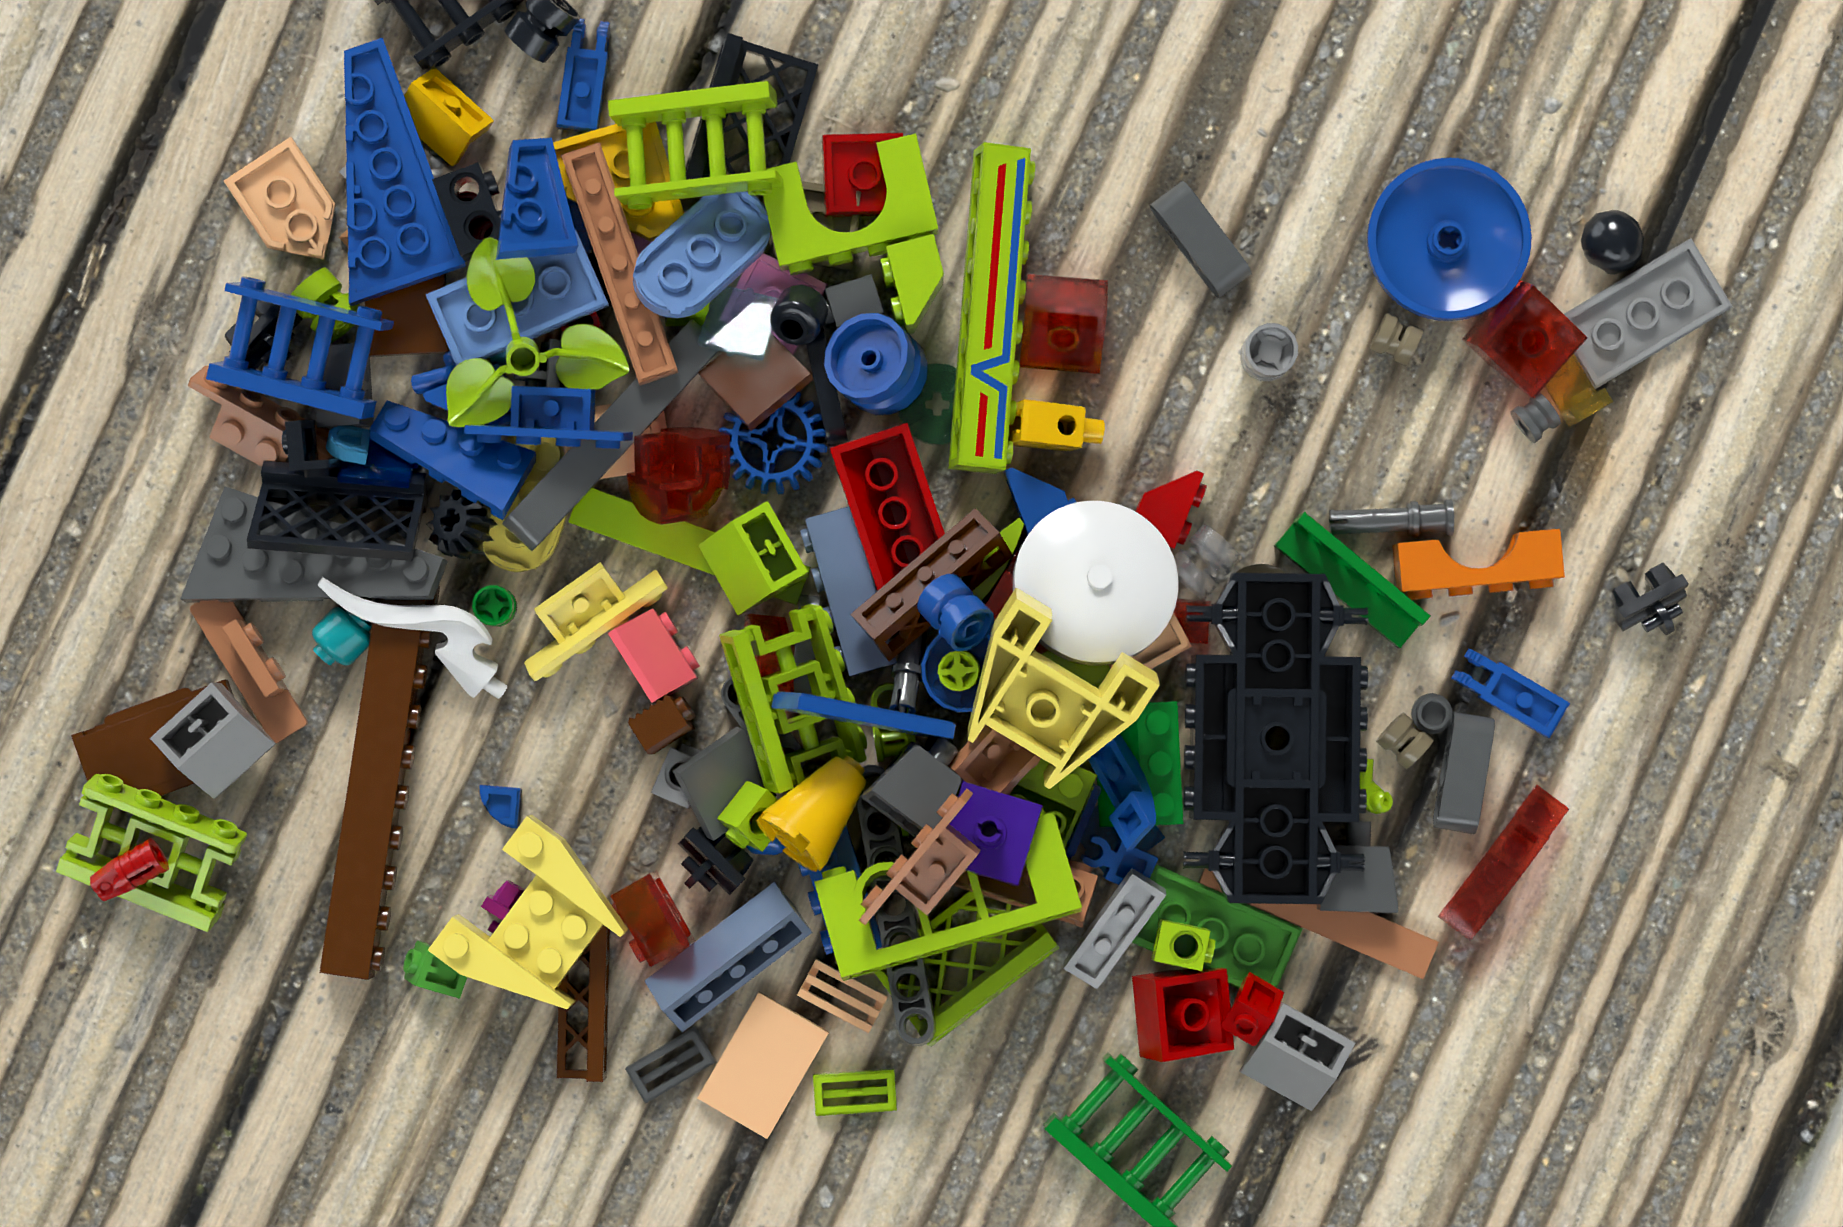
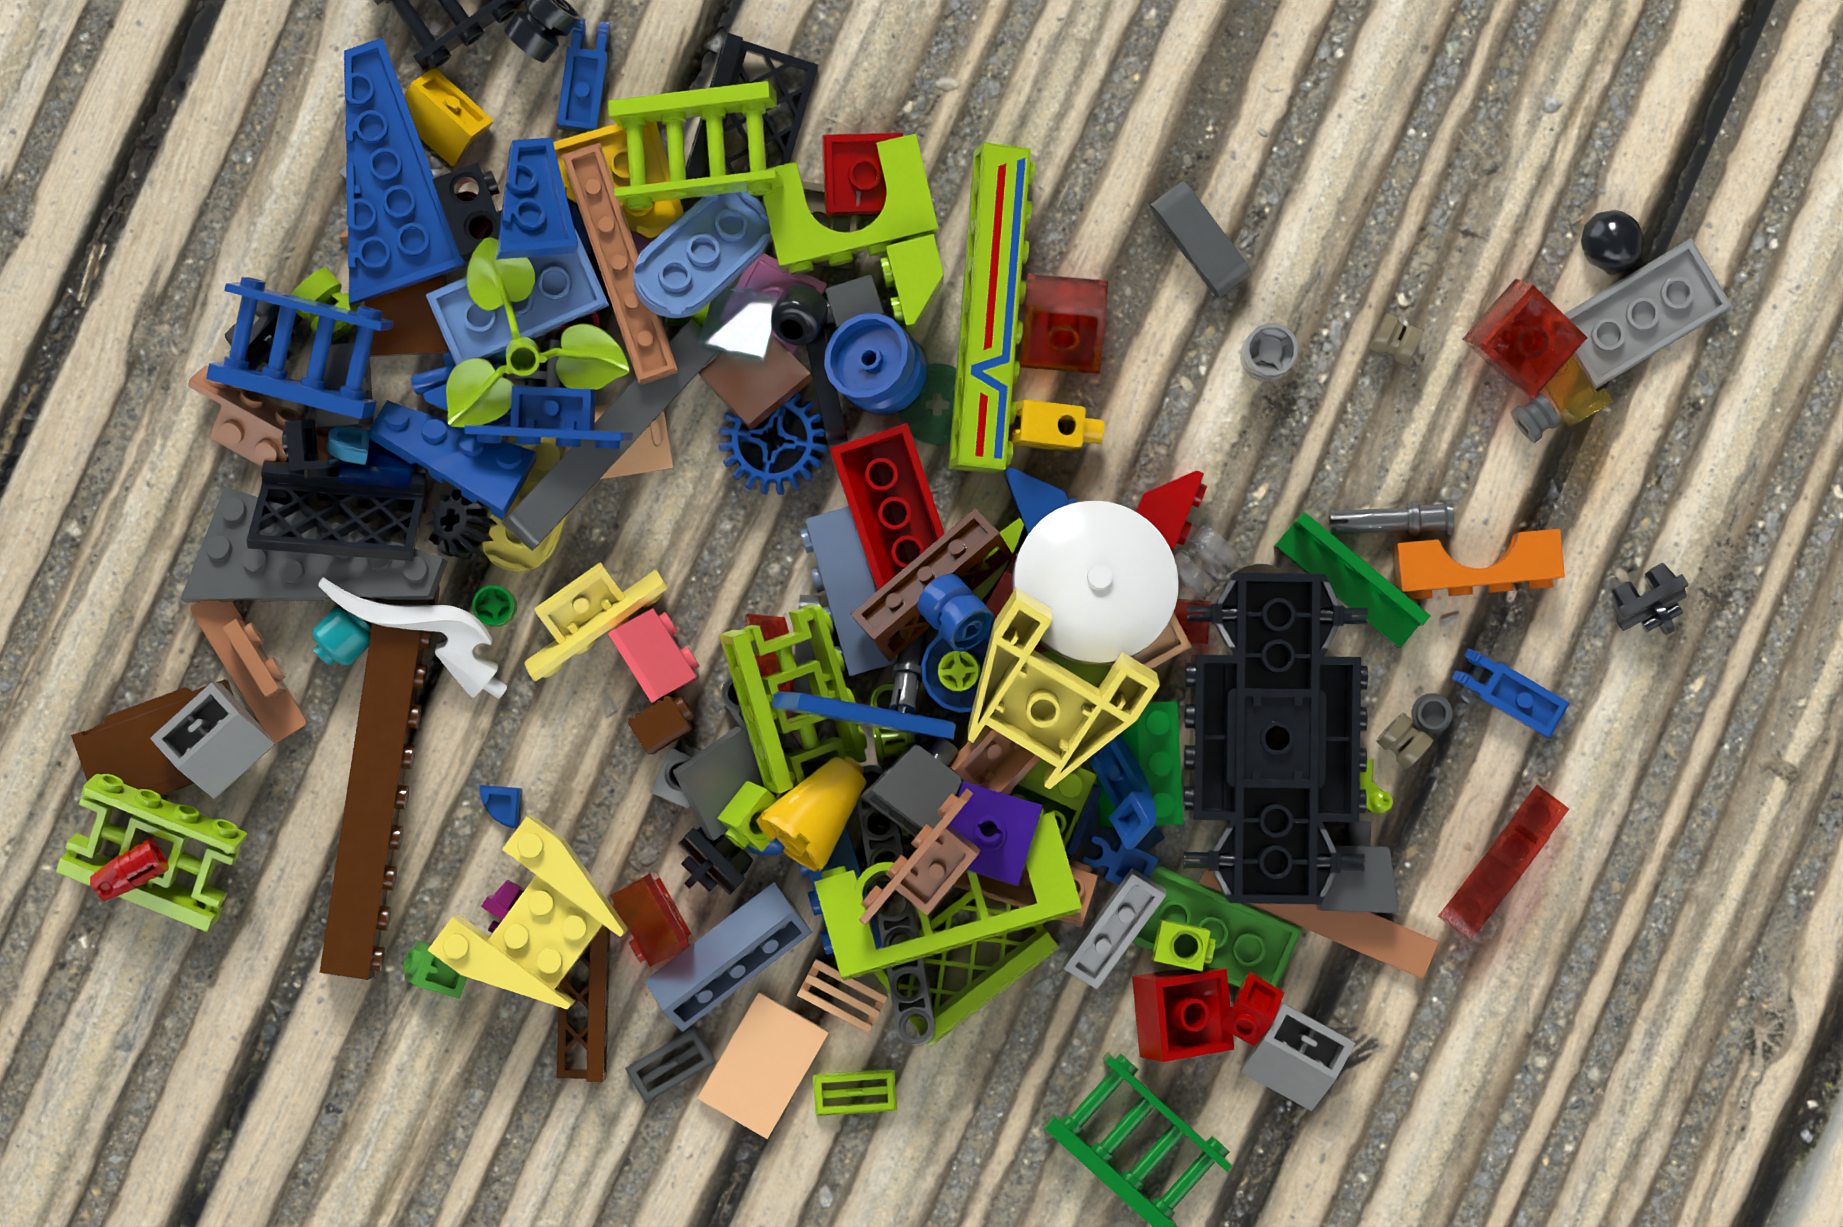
(285, 201): light nougat tile -> none
(674, 541): lime tile -> none
(679, 473): clear red brick -> none
(753, 558): lime slope -> none
(1449, 239): blue dish -> none
(1463, 773): dark grey beam -> none

